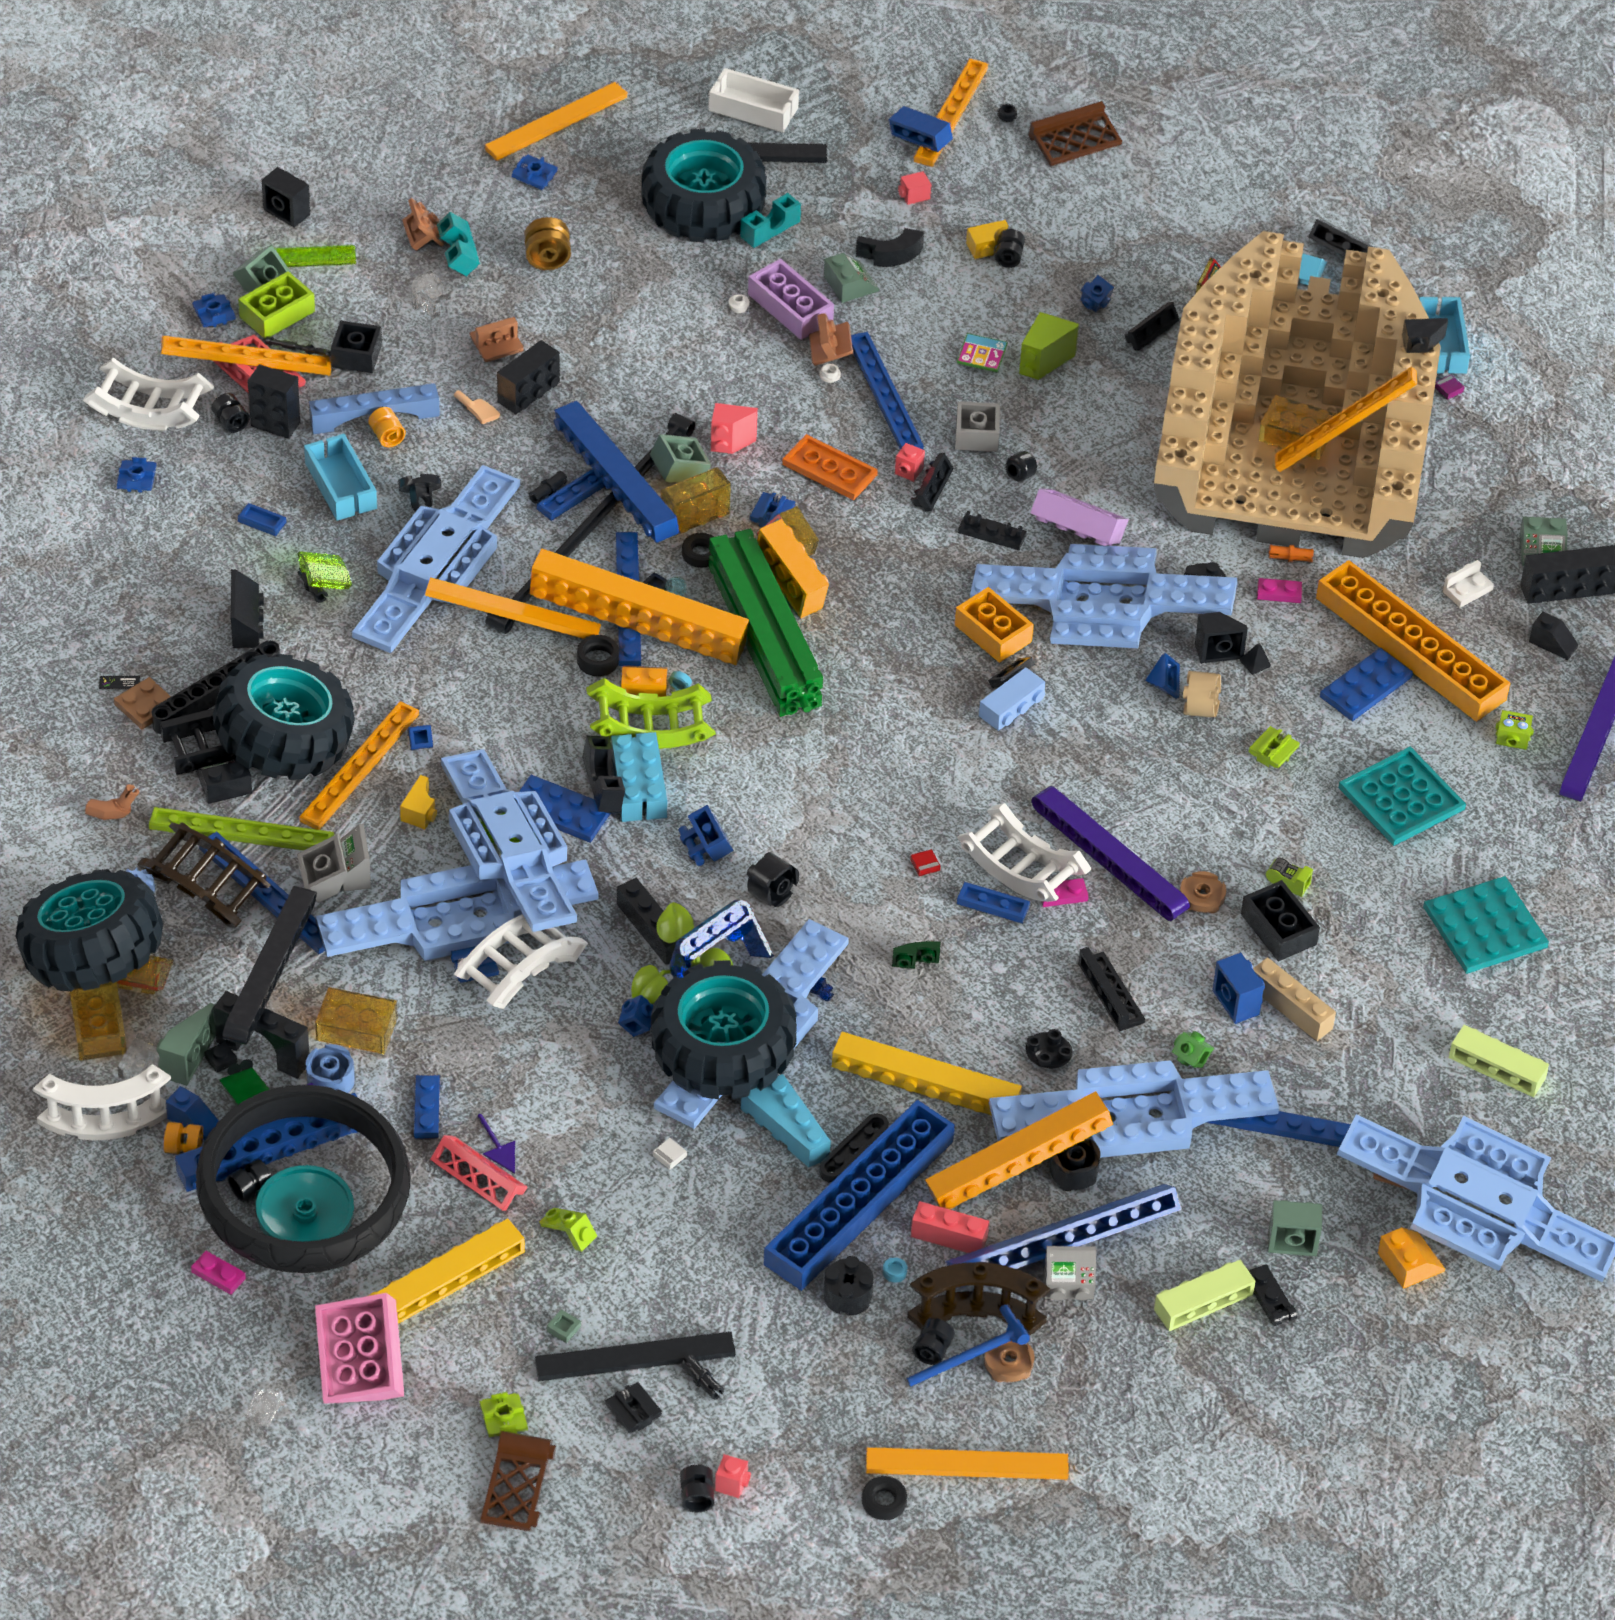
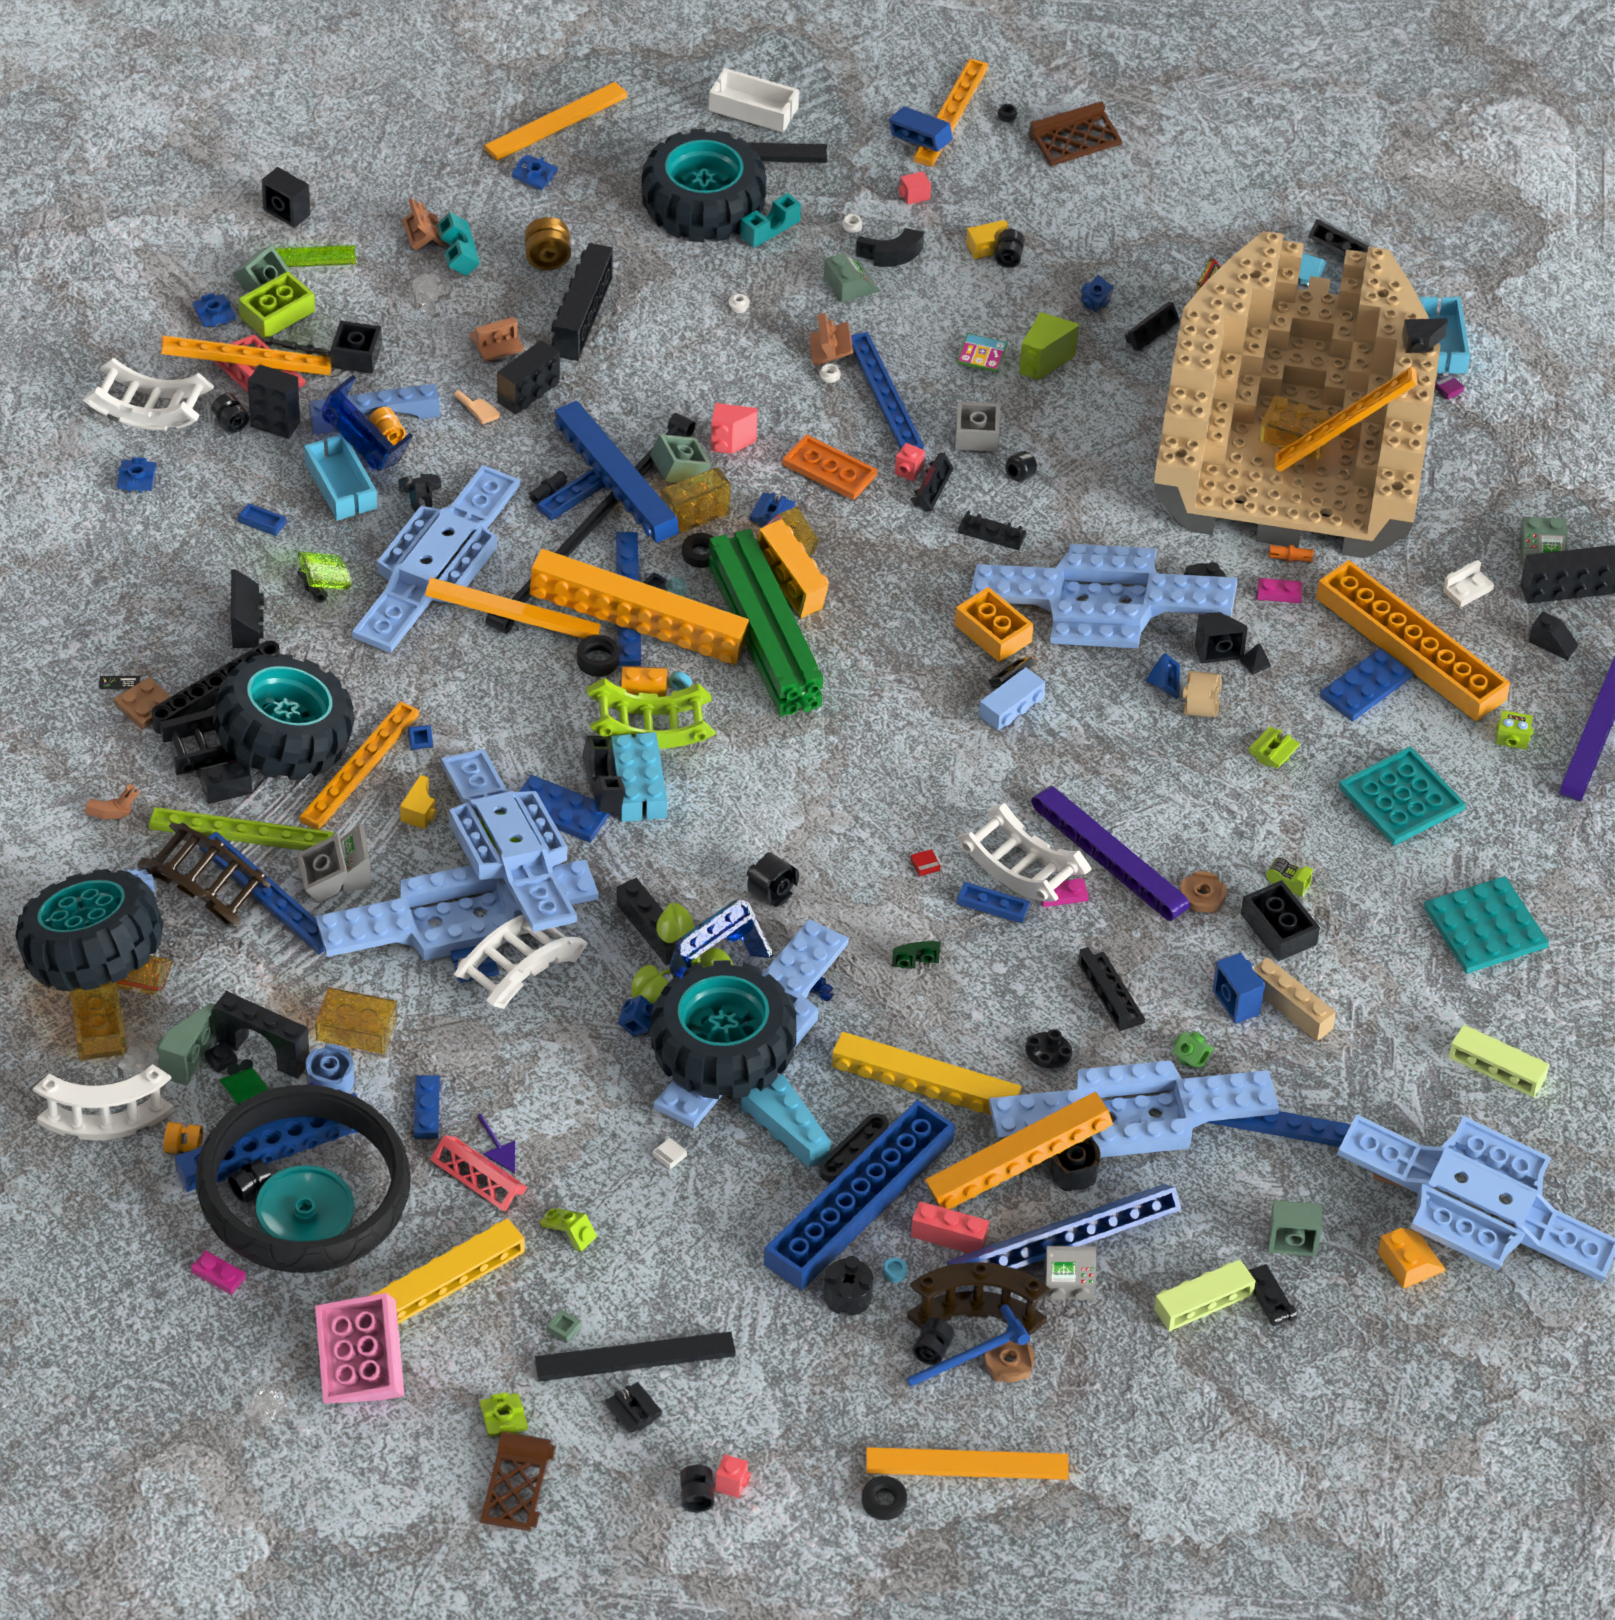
(190, 1109): blue slope -> none
(269, 965): black beam -> none
(360, 431): none -> clear blue windscreen
(582, 301): none -> black brick
(702, 1377): black pin -> none
(709, 832): blue brick -> none
(789, 298): lavender brick -> none
(852, 223): none -> white plate
(1079, 516): lavender brick -> none

